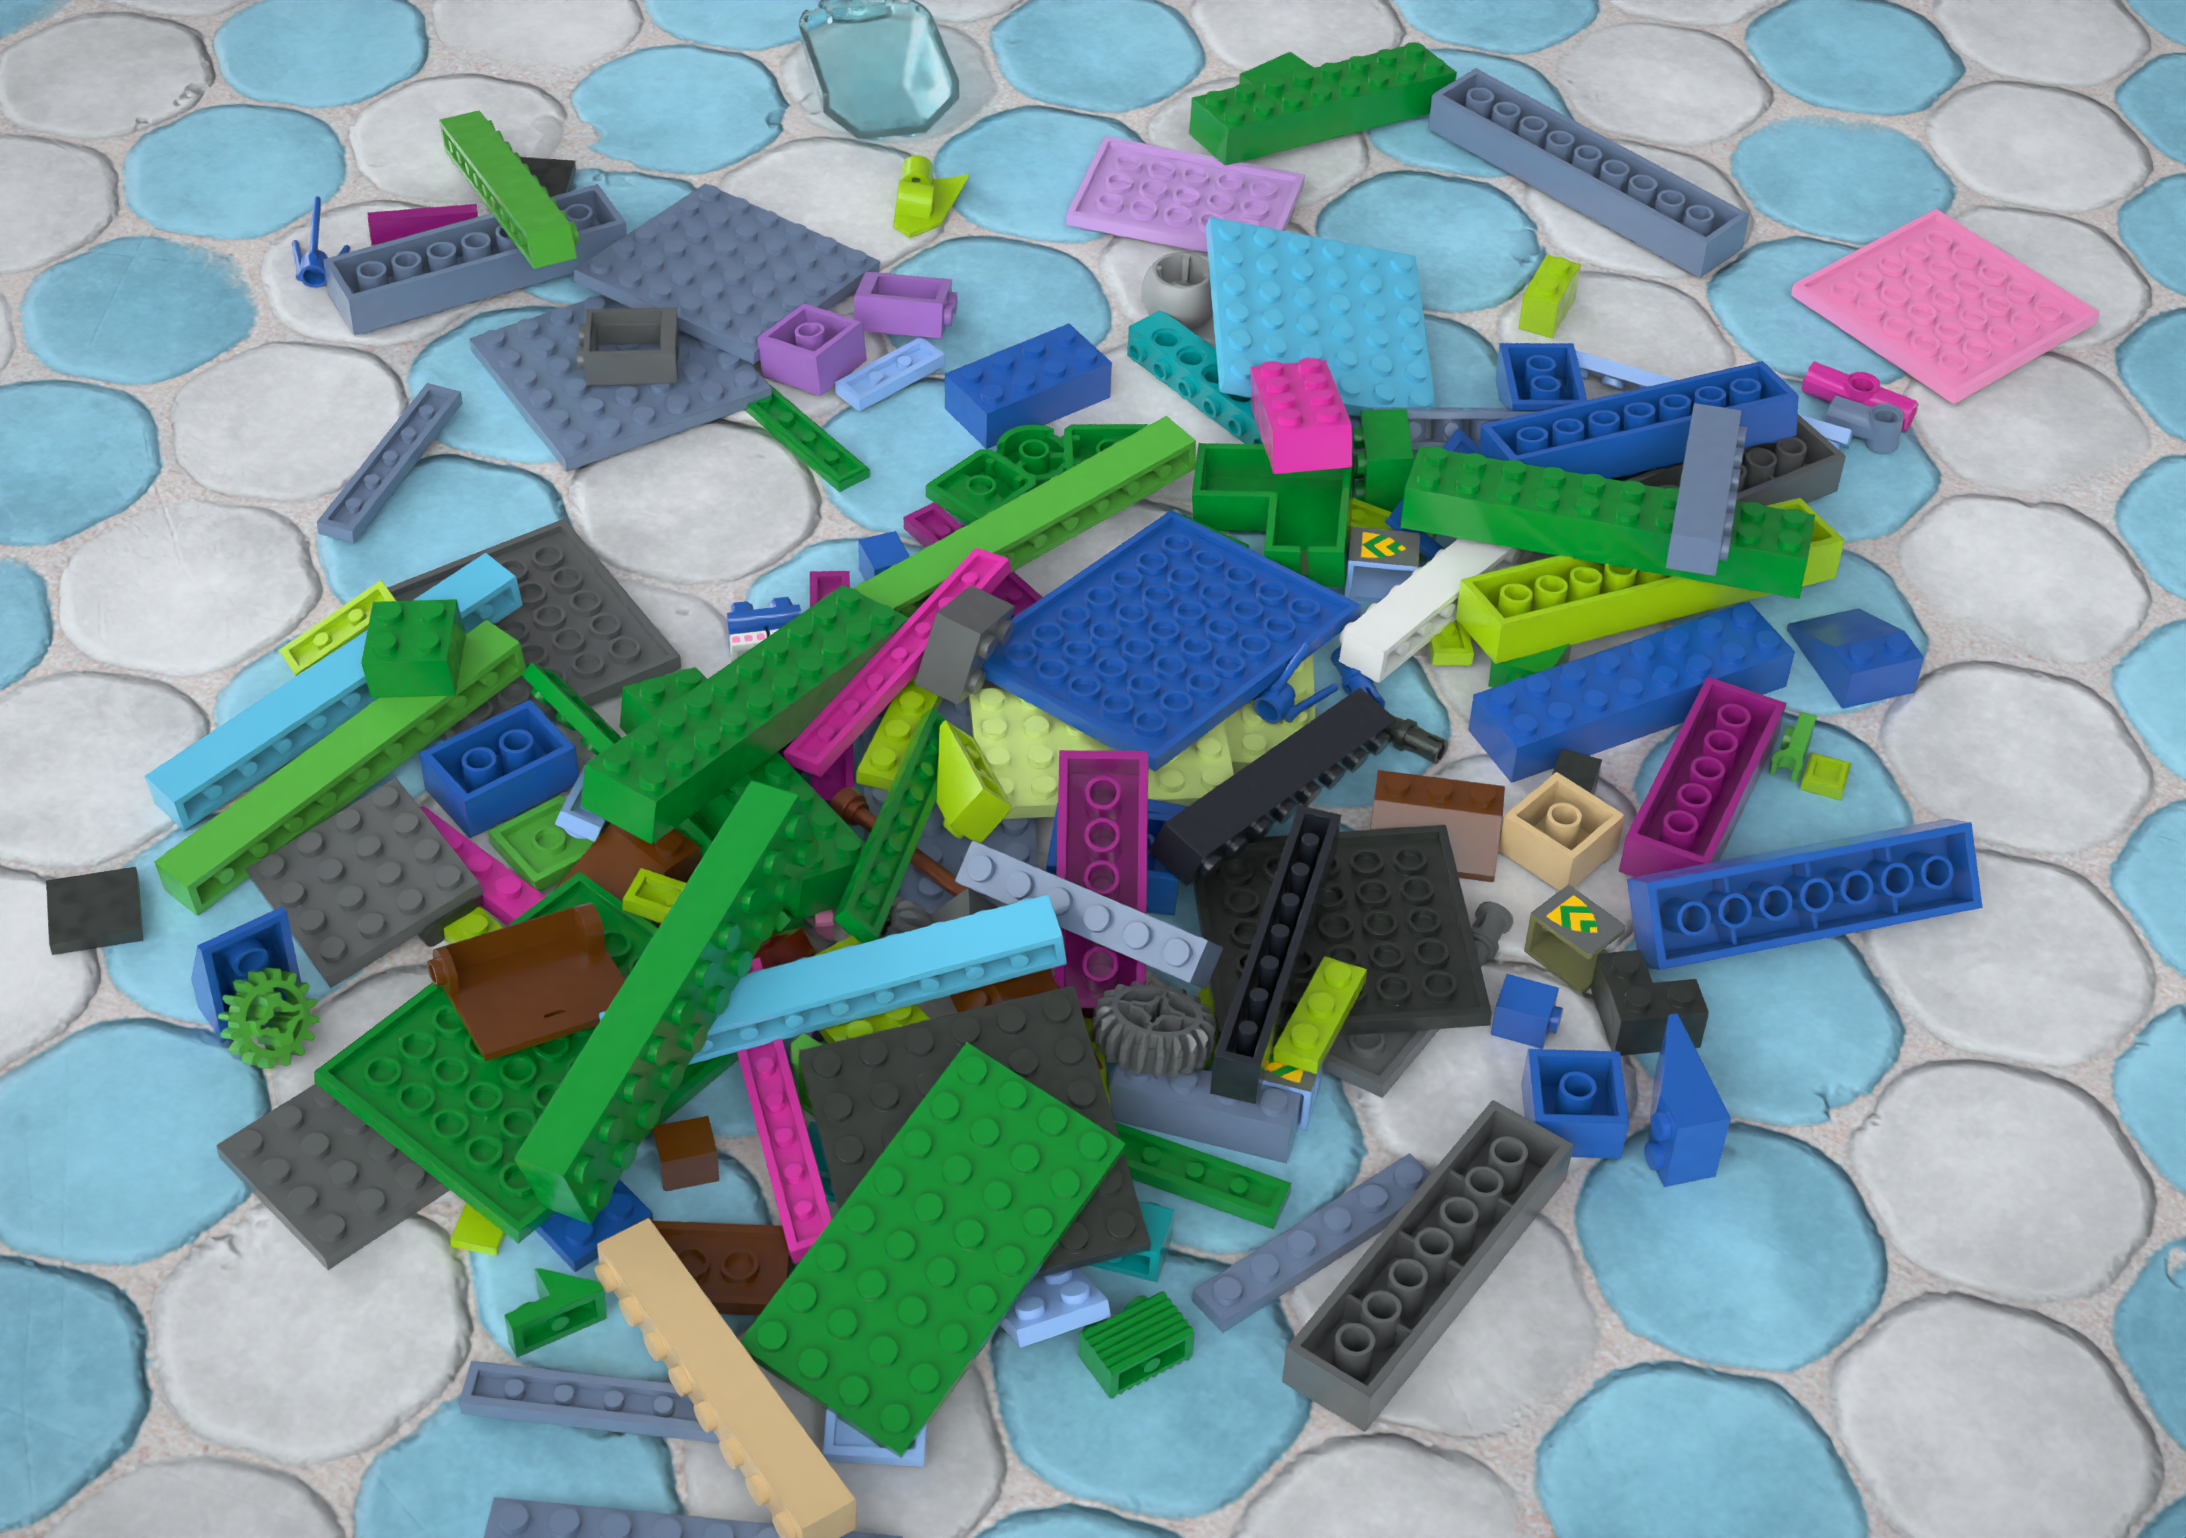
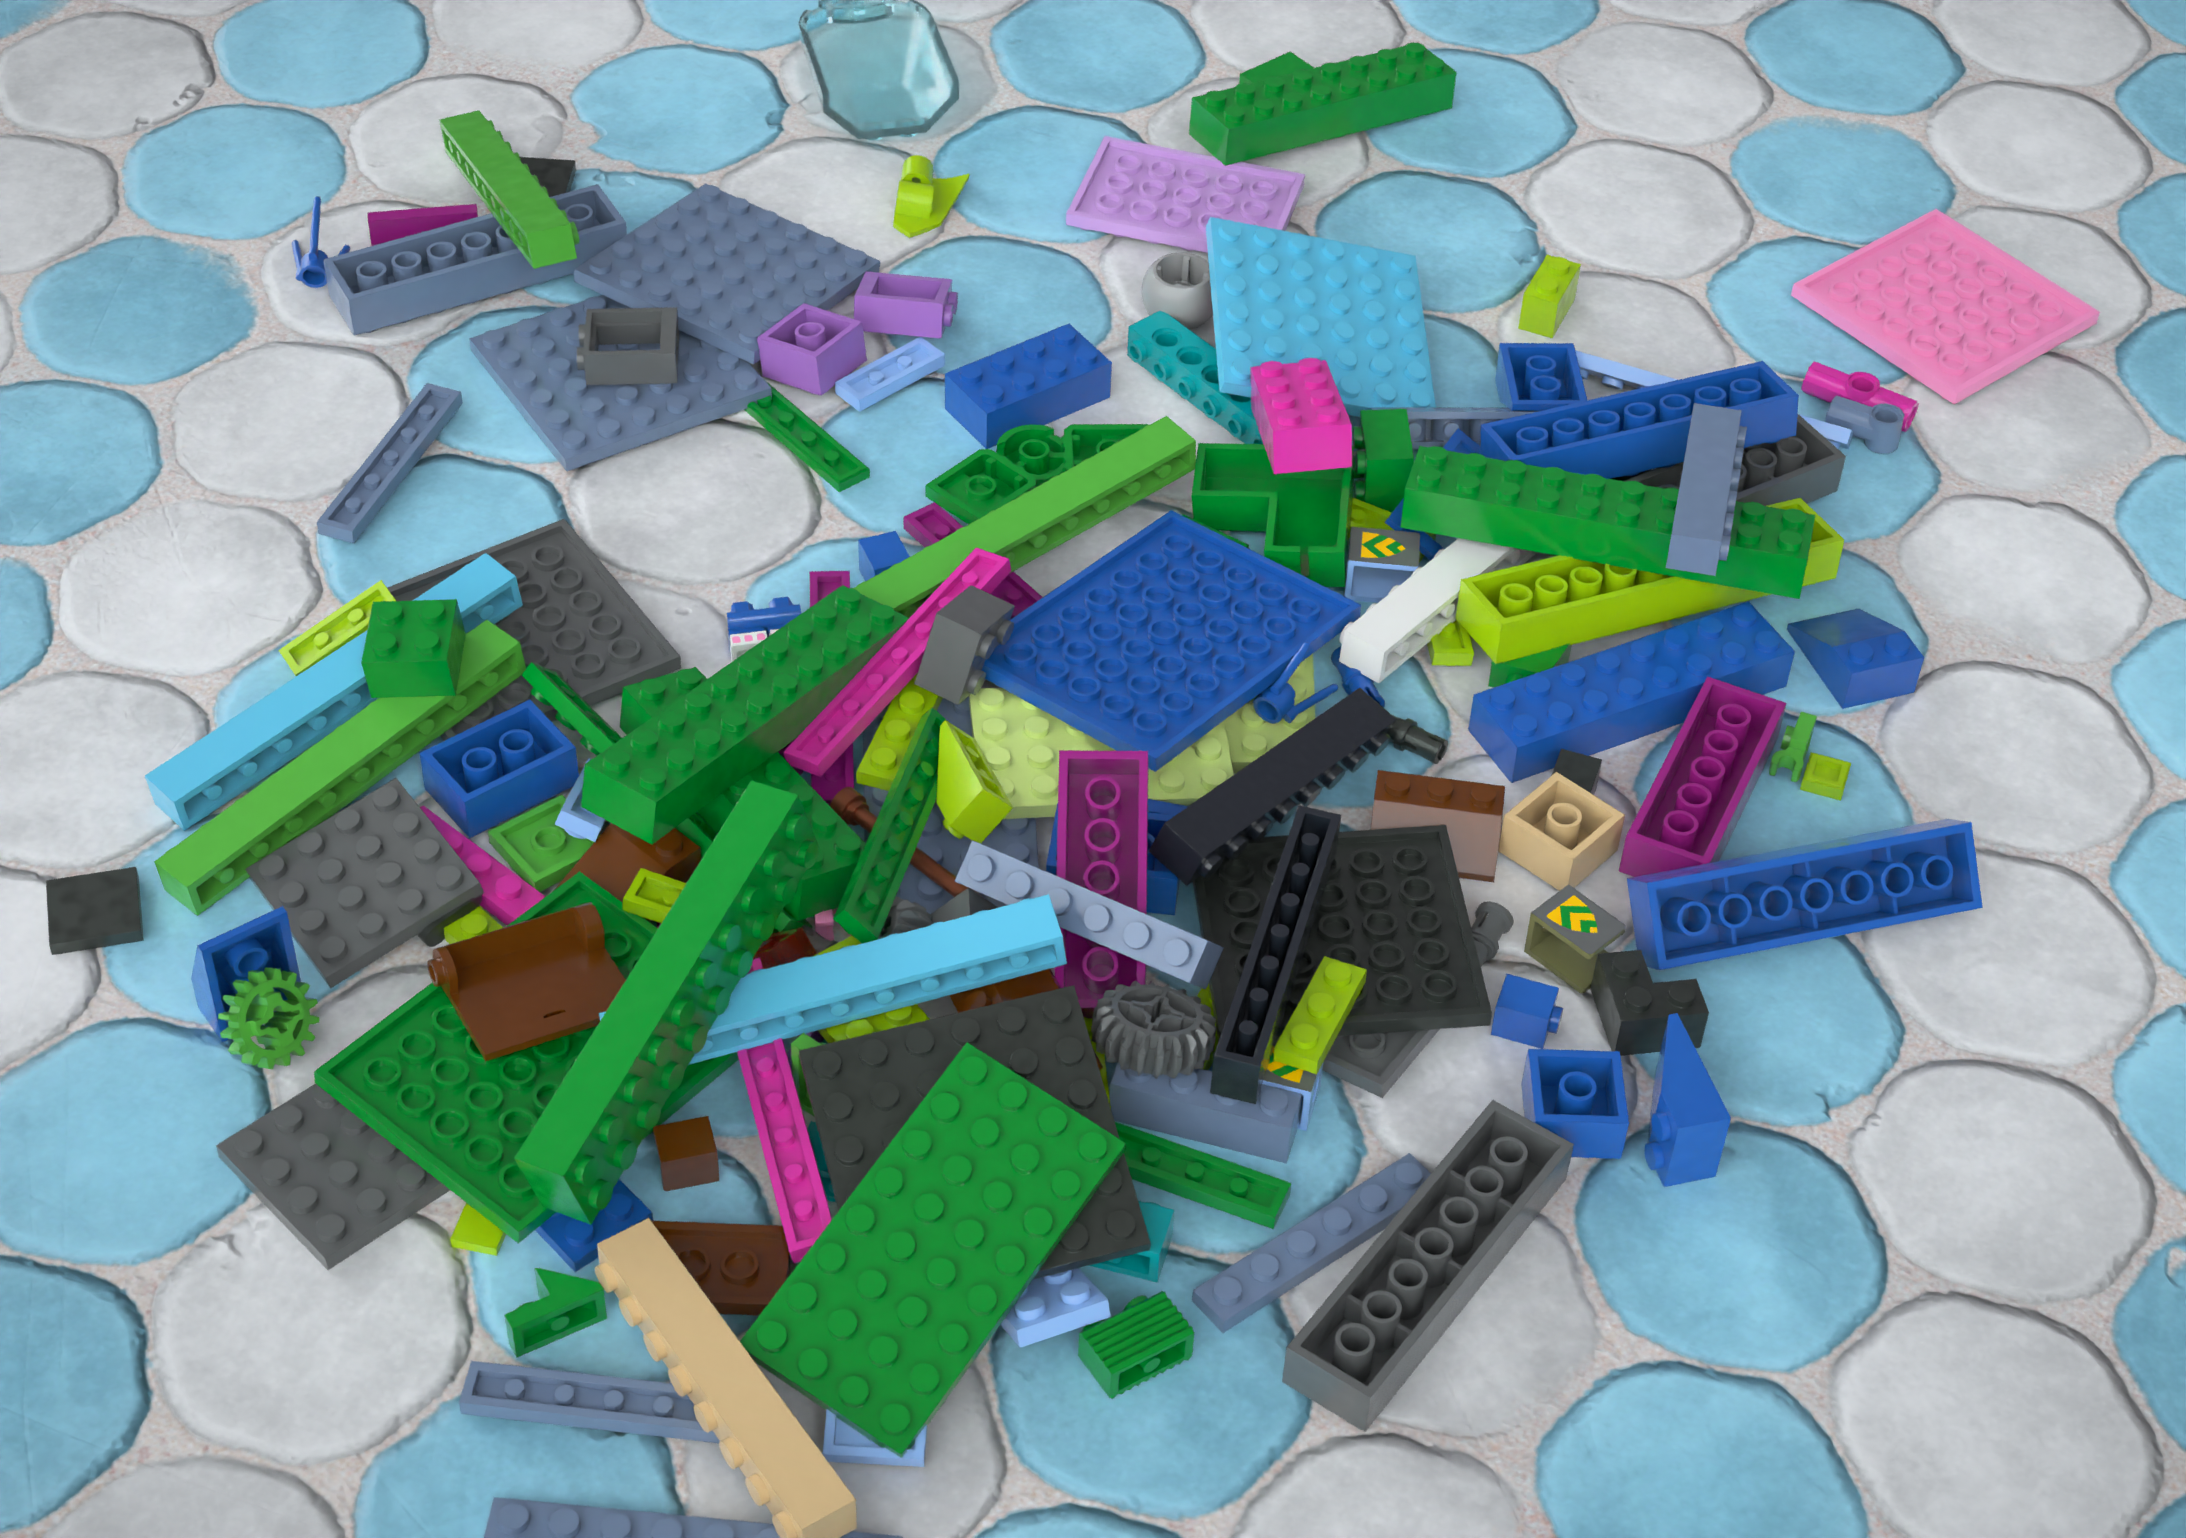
(1589, 172): sand blue brick -> none

